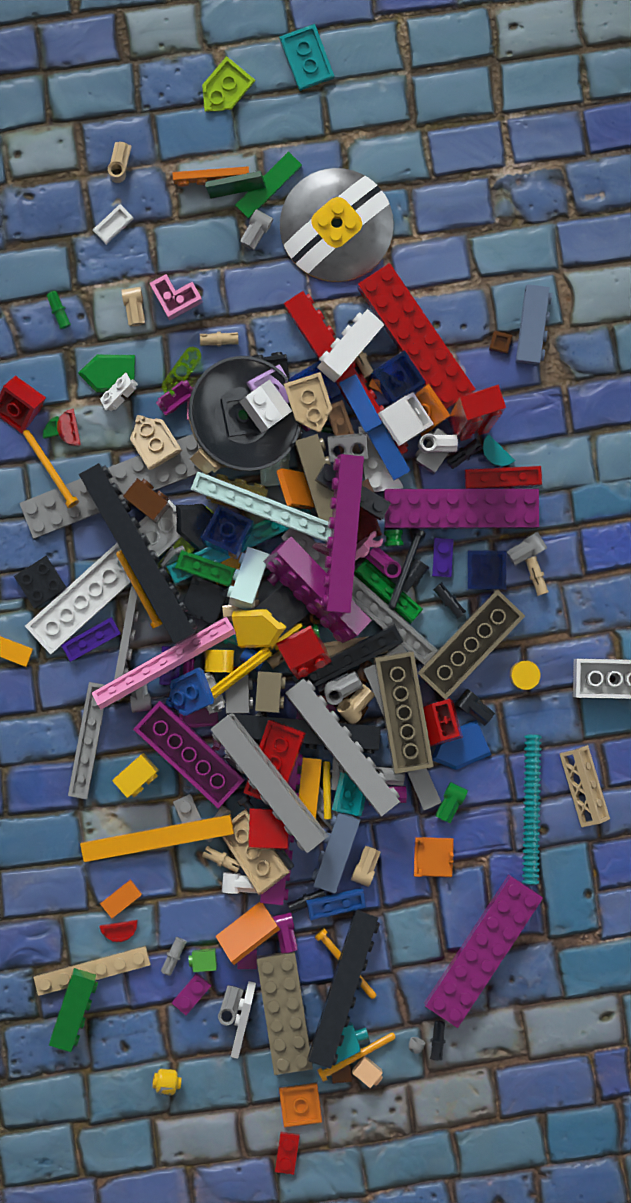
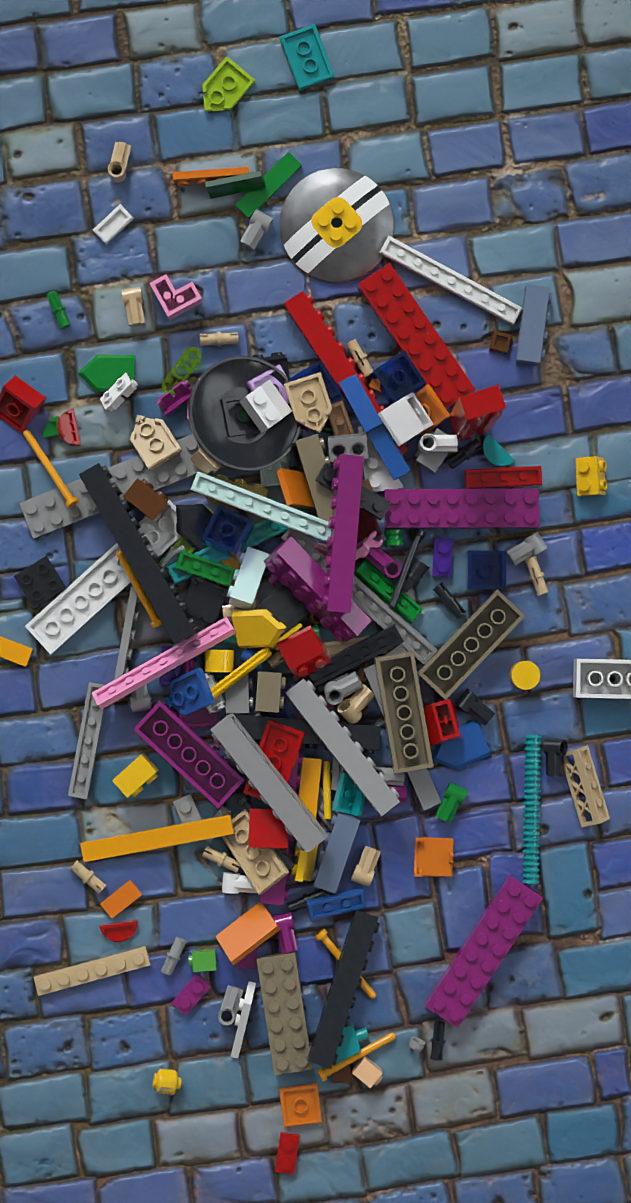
(72, 1010): green brick -> none
(87, 877): none -> tan pin
(91, 639): dark purple plate -> none
(304, 864): none -> yellow bracket
(350, 346): white brick -> none
(450, 280): none -> white tile
(555, 751): none -> black piece
(591, 476): none -> yellow bracket

